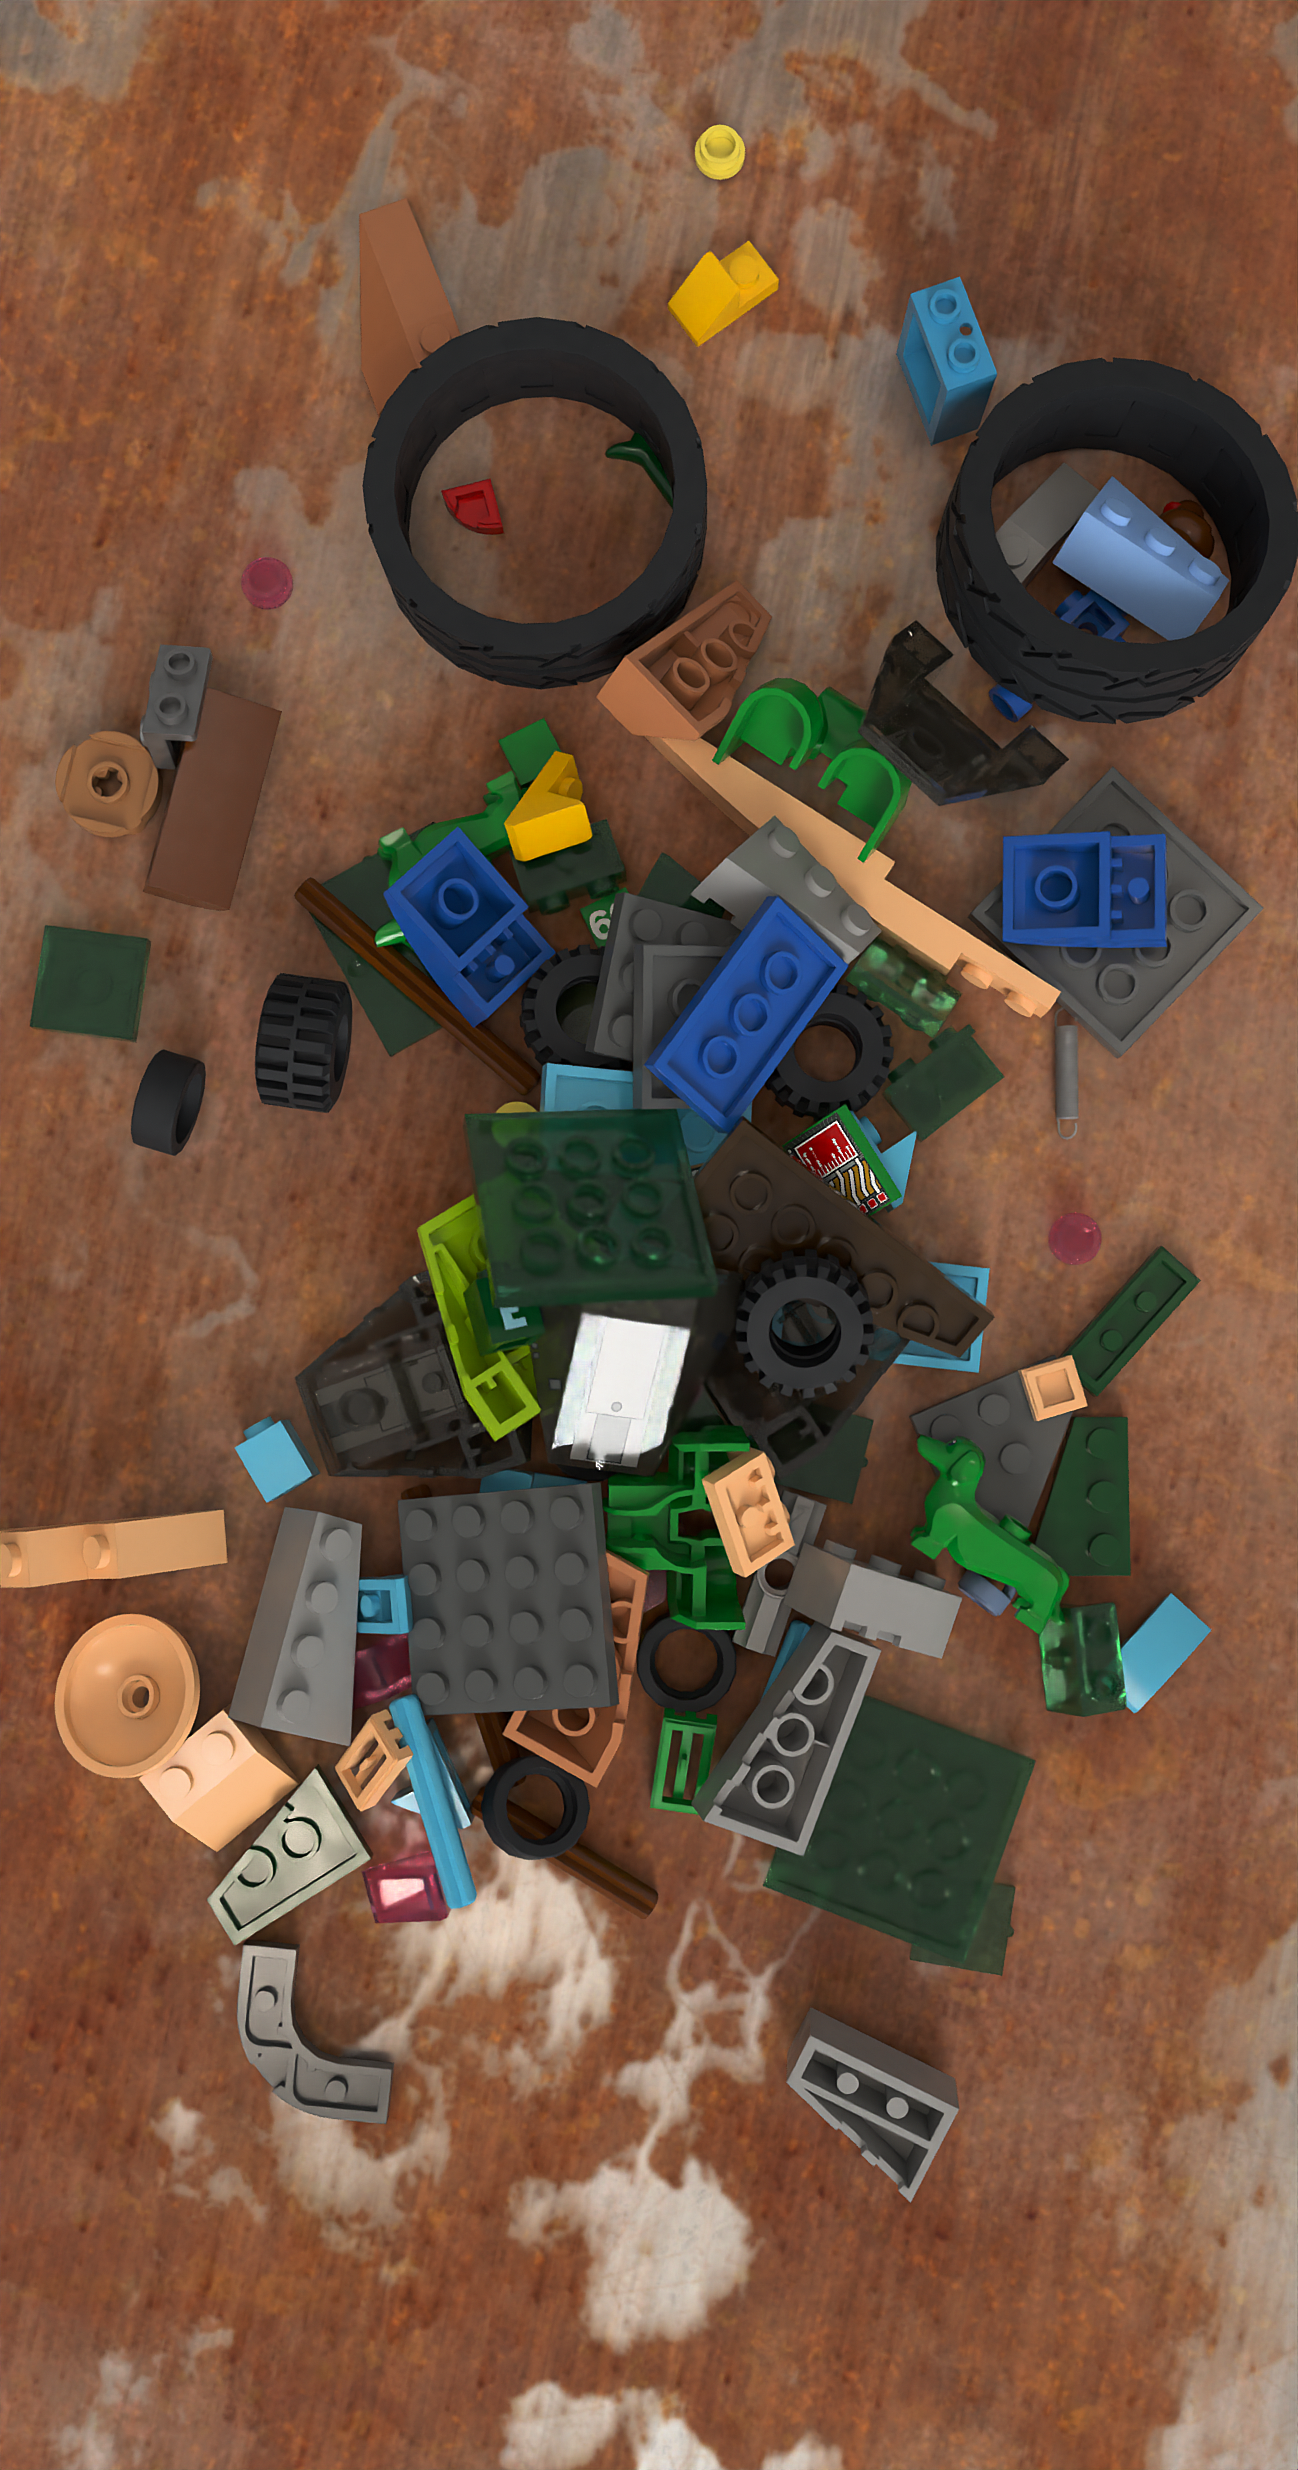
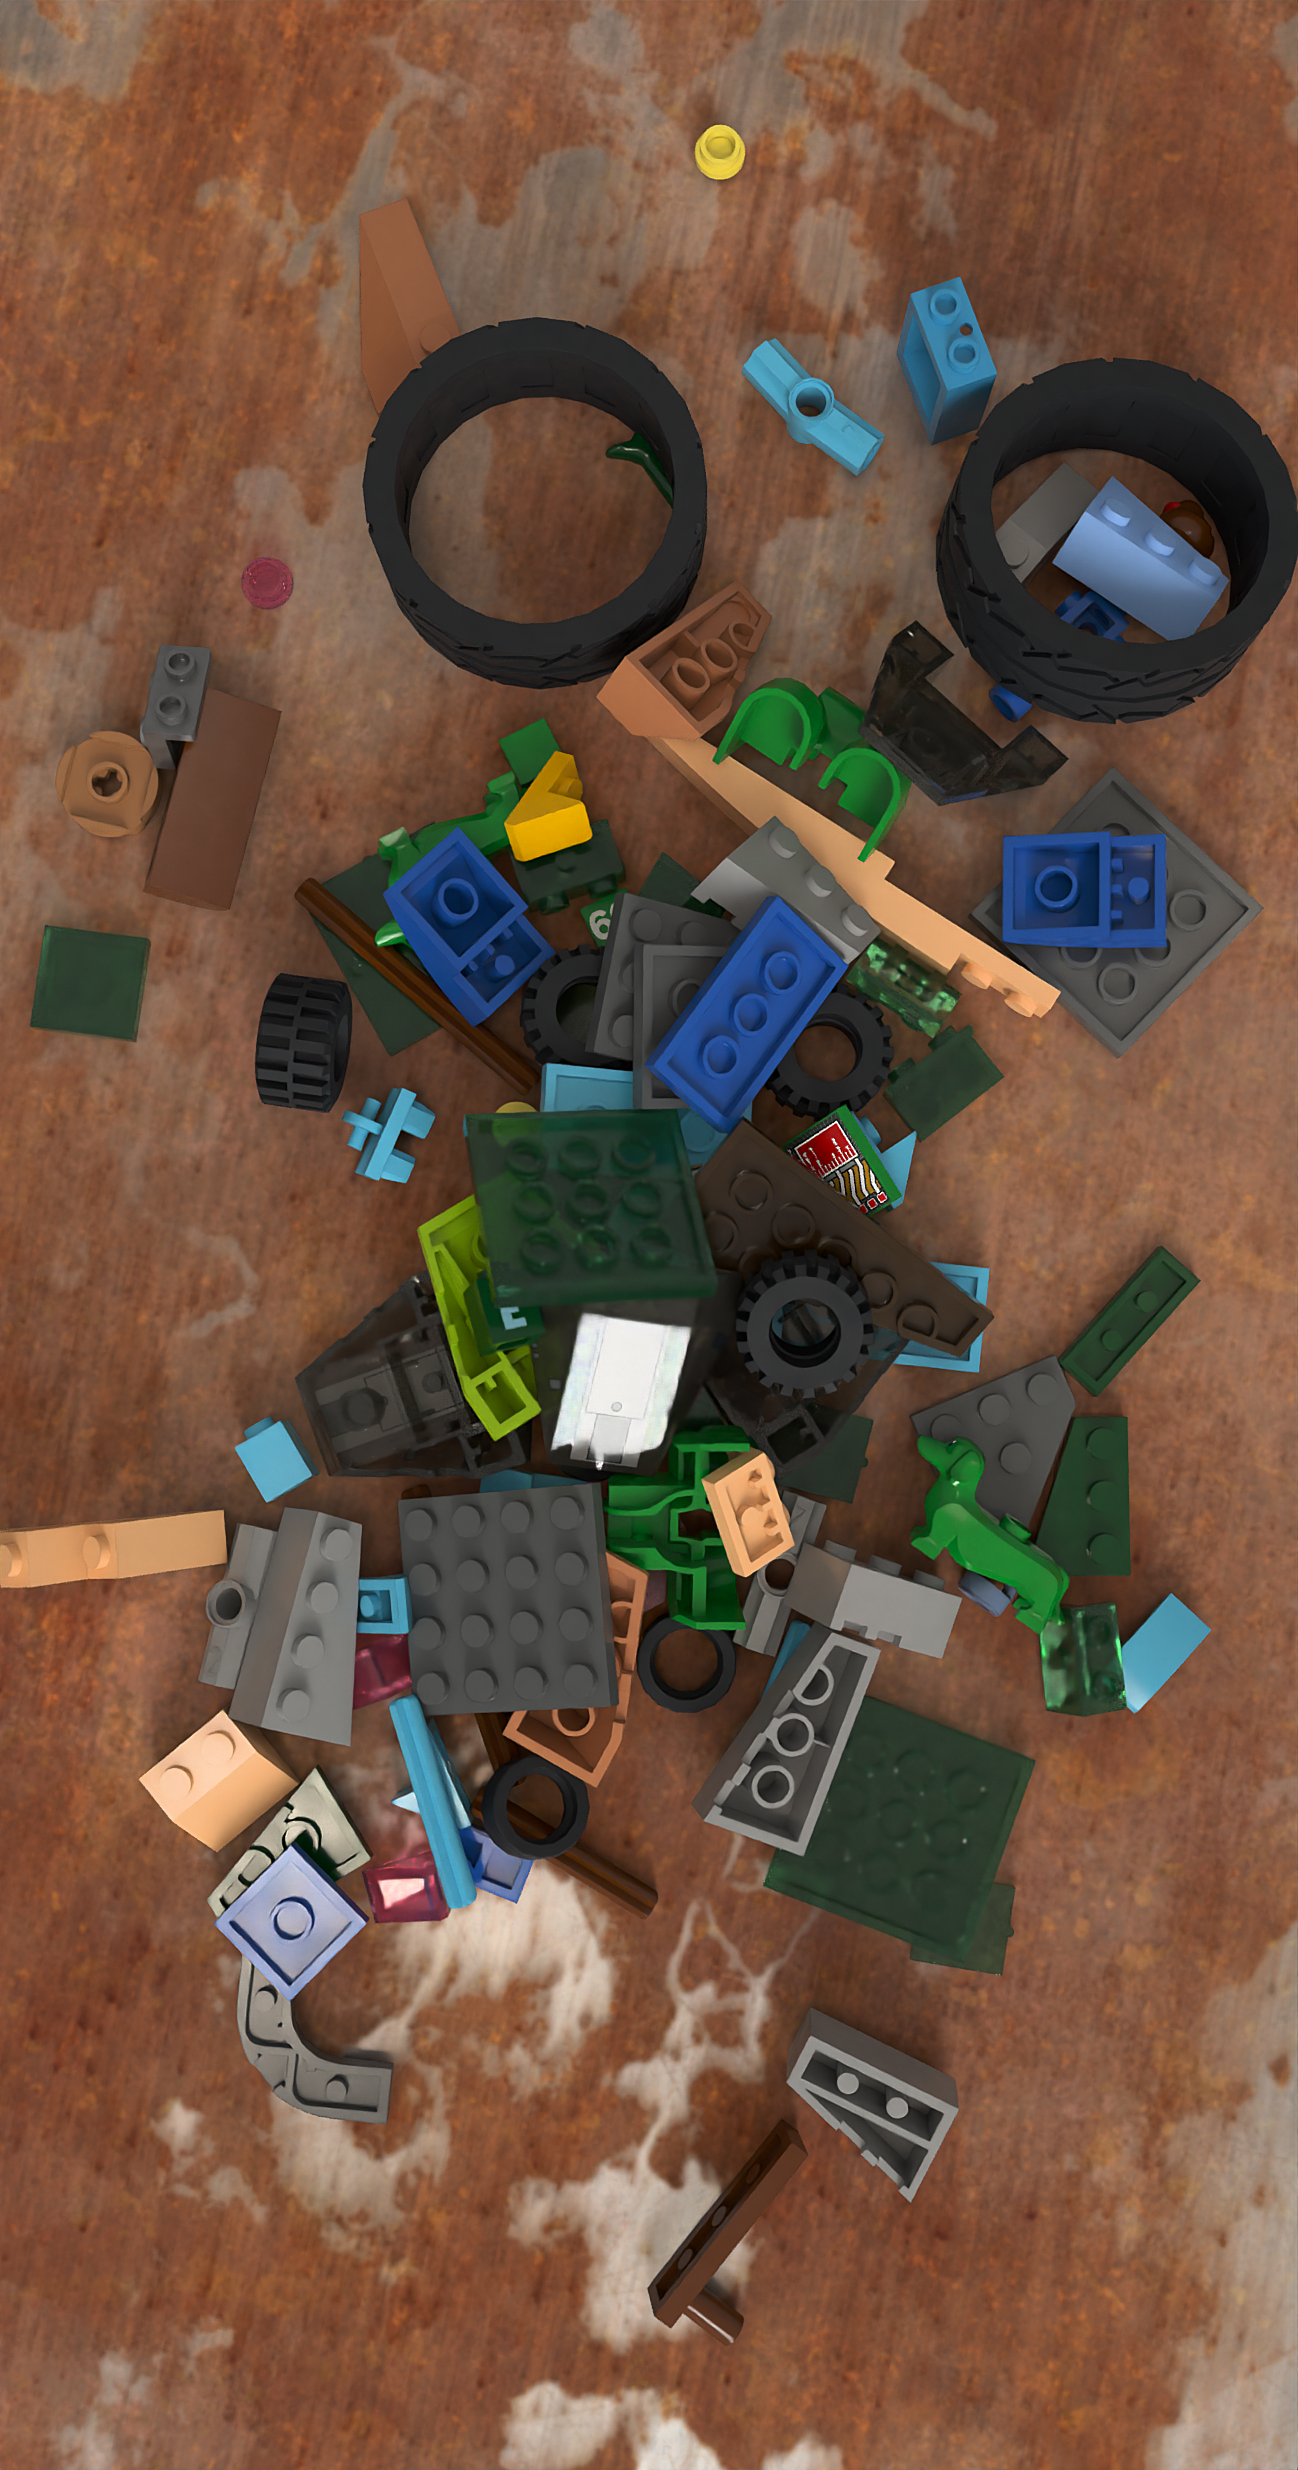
(104, 1689): light nougat dish -> none
(168, 1102): black tyre -> none
(230, 1624): none -> light grey piece
(291, 1921): none -> plate
(396, 1760): light nougat tile -> none
(398, 1114): none -> medium azure hips
(474, 507): red tile -> none
(491, 1866): none -> blue tile
(681, 2282): none -> reddish brown piece
(688, 1725): green tile -> none
(721, 292): yellow slope -> none
(790, 387): none -> medium azure piece
(1053, 1388): light nougat tile -> none
(1066, 1073): light grey piece -> none
(1074, 1238): clear pink plate -> none

